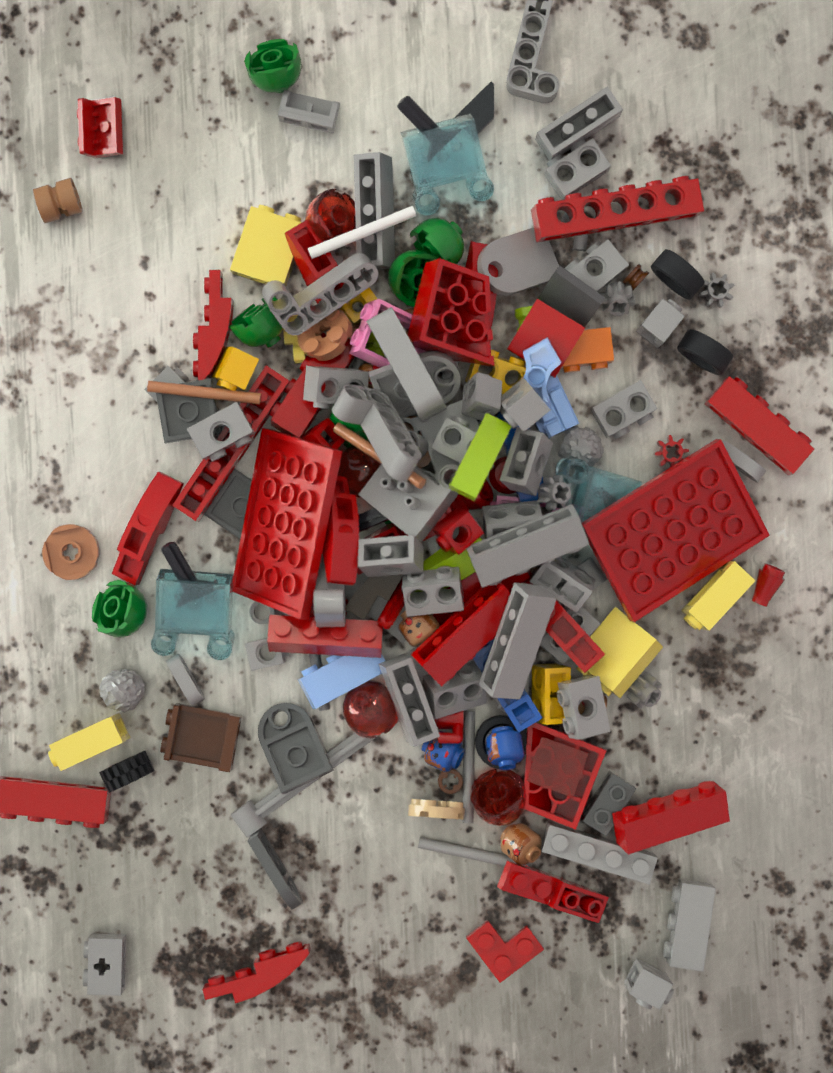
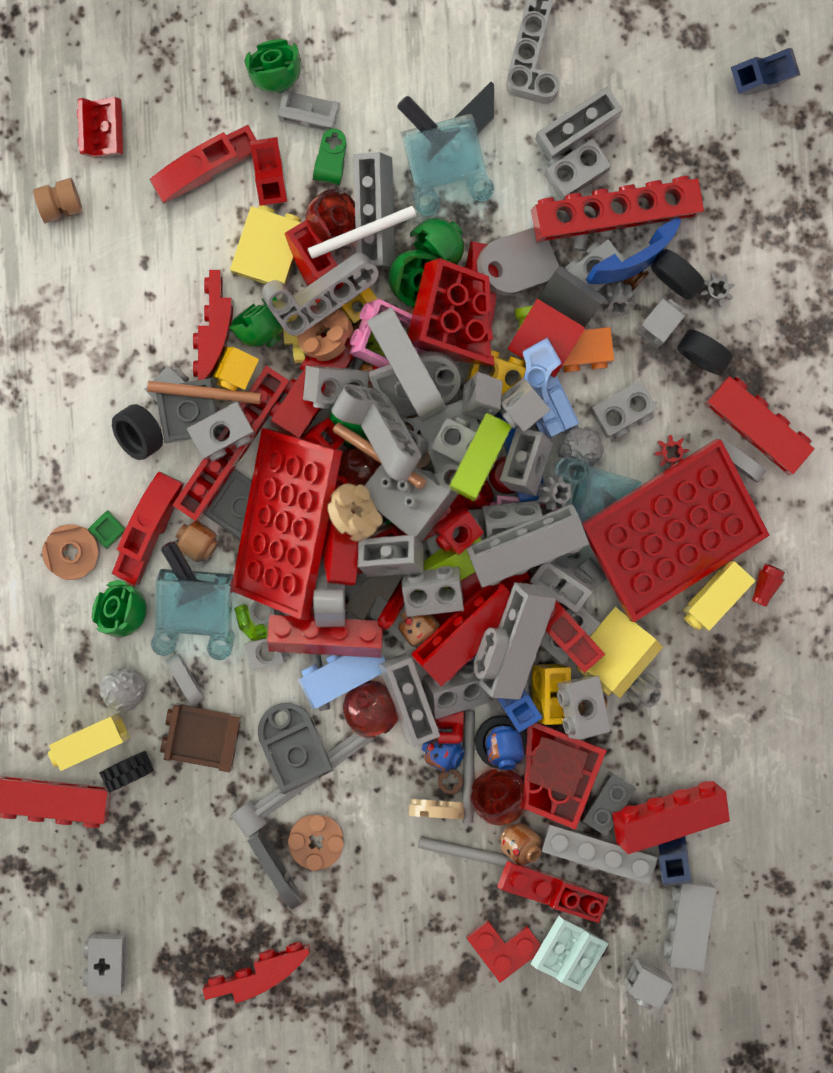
(107, 529): none -> green tile
(137, 432): none -> black tyre
(196, 541): none -> medium nougat head
(202, 163): none -> red slope
(246, 626): none -> clear neon green arm
(268, 171): none -> red brick
(314, 857): none -> nougat plate
(330, 162): none -> green piece
(366, 517): none -> tan plate
(491, 653): none -> light grey beam
(569, 953): none -> light aqua slope
(614, 270): none -> blue slope
(675, 862): none -> dark blue brick
(765, 73): none -> dark blue brick

